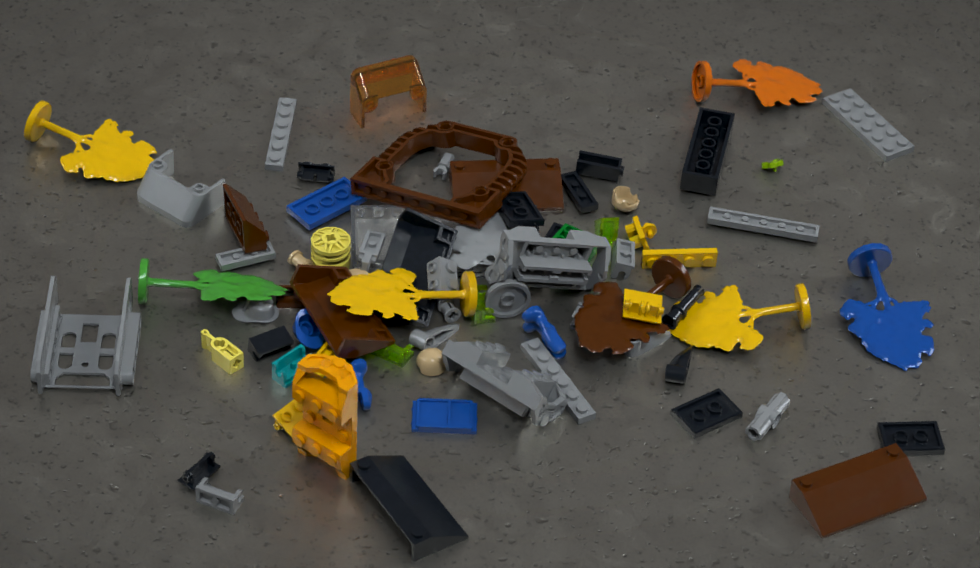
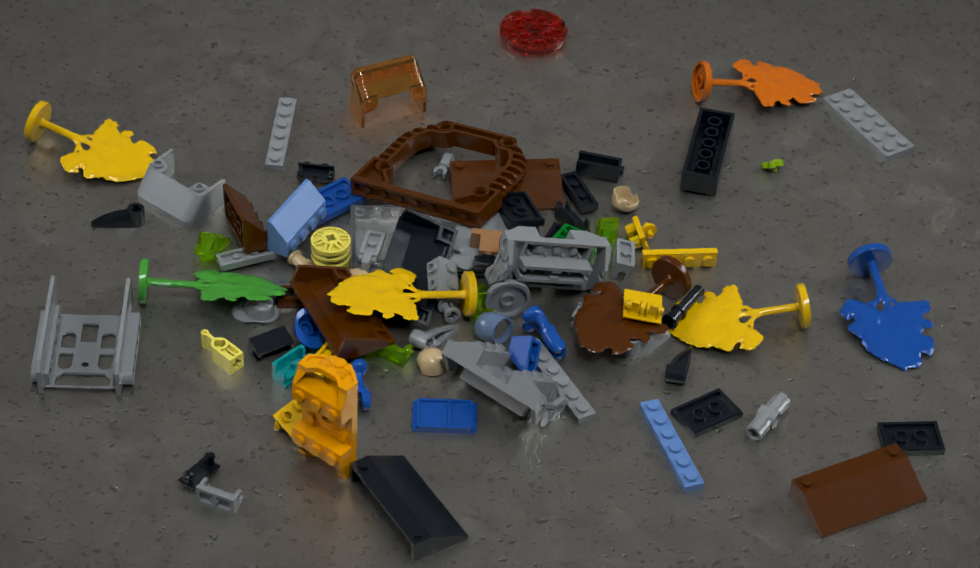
(126, 218): none -> black piece
(210, 244): none -> clear neon green arch
(295, 219): none -> medium blue slope
(487, 326): none -> sand blue helmet
(488, 243): none -> medium nougat piece
(525, 352): none -> blue slope
(533, 32): none -> clear red plate
(566, 215): none -> black hinge
(671, 445): none -> medium blue plate
(763, 224): light grey plate -> none

